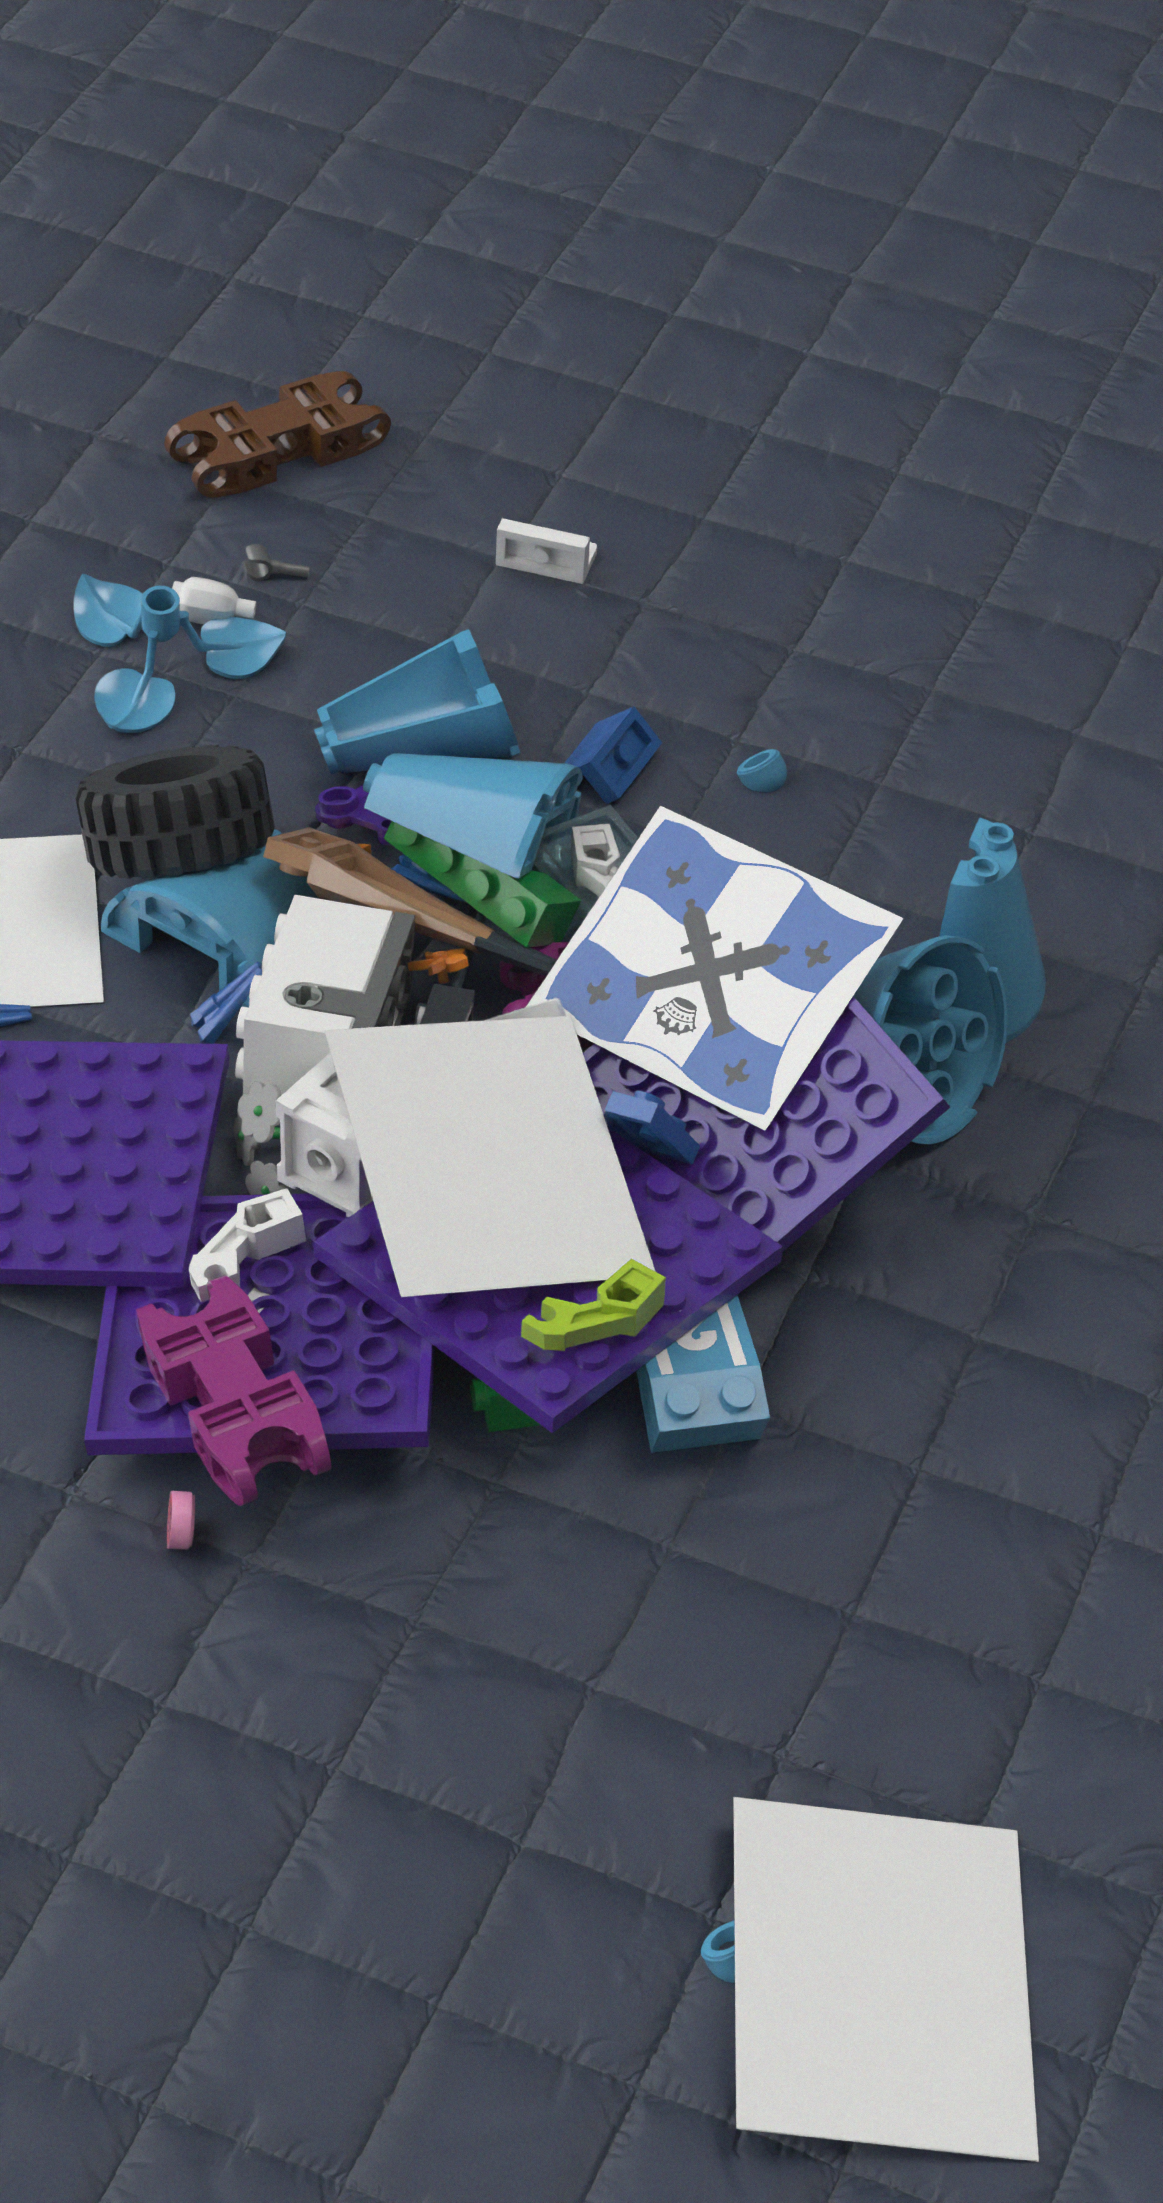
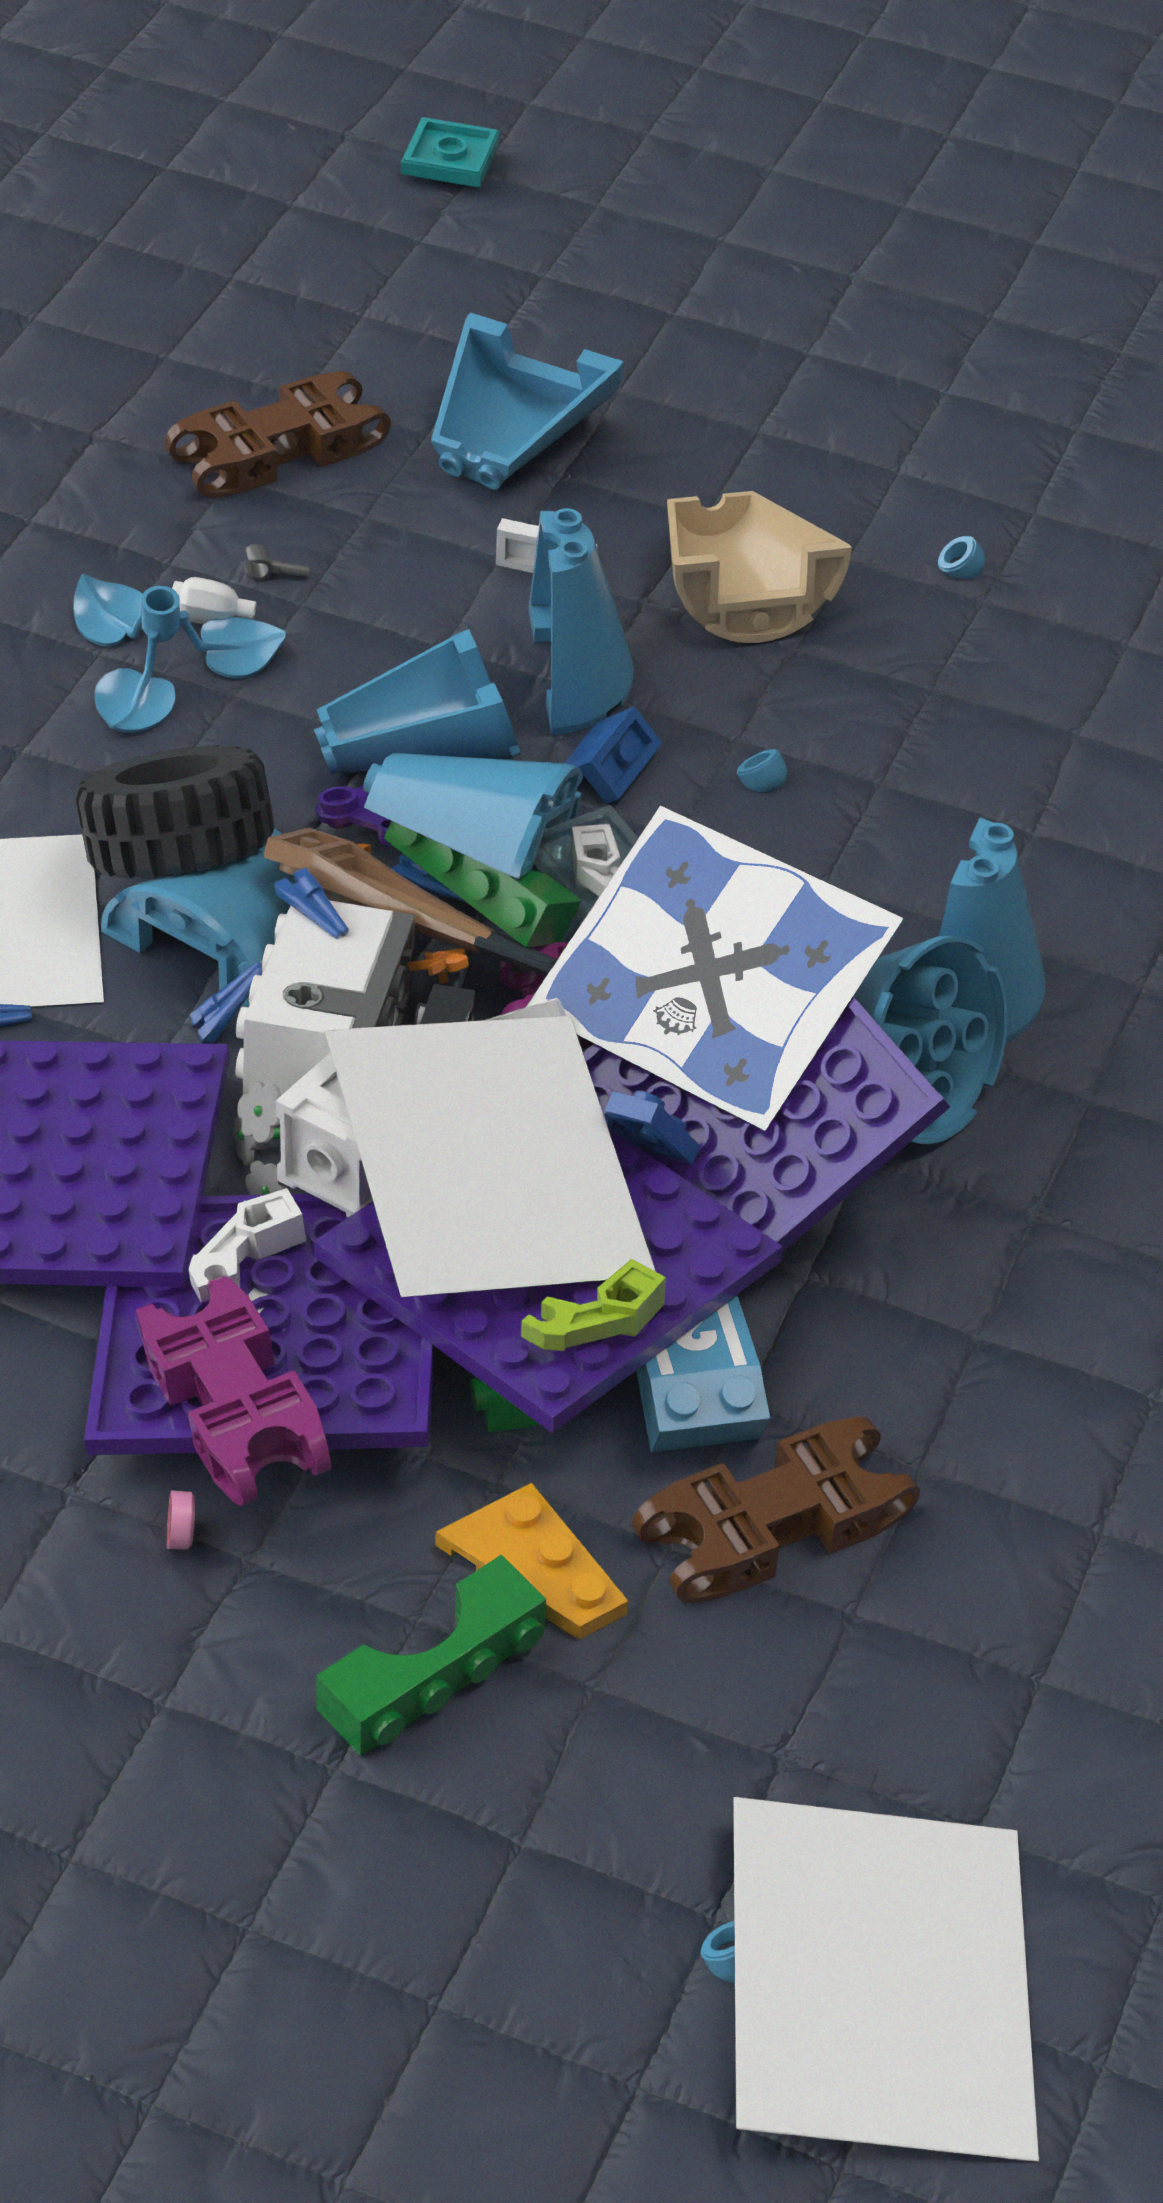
(310, 900): none -> blue piece
(378, 1693): none -> green arch
(450, 152): none -> teal plate
(509, 406): none -> dark azure cone
(545, 1553): none -> light orange wing
(579, 617): none -> dark azure cone
(747, 1522): none -> reddish brown piece
(752, 566): none -> tan cone
(969, 565): none -> dark azure piece

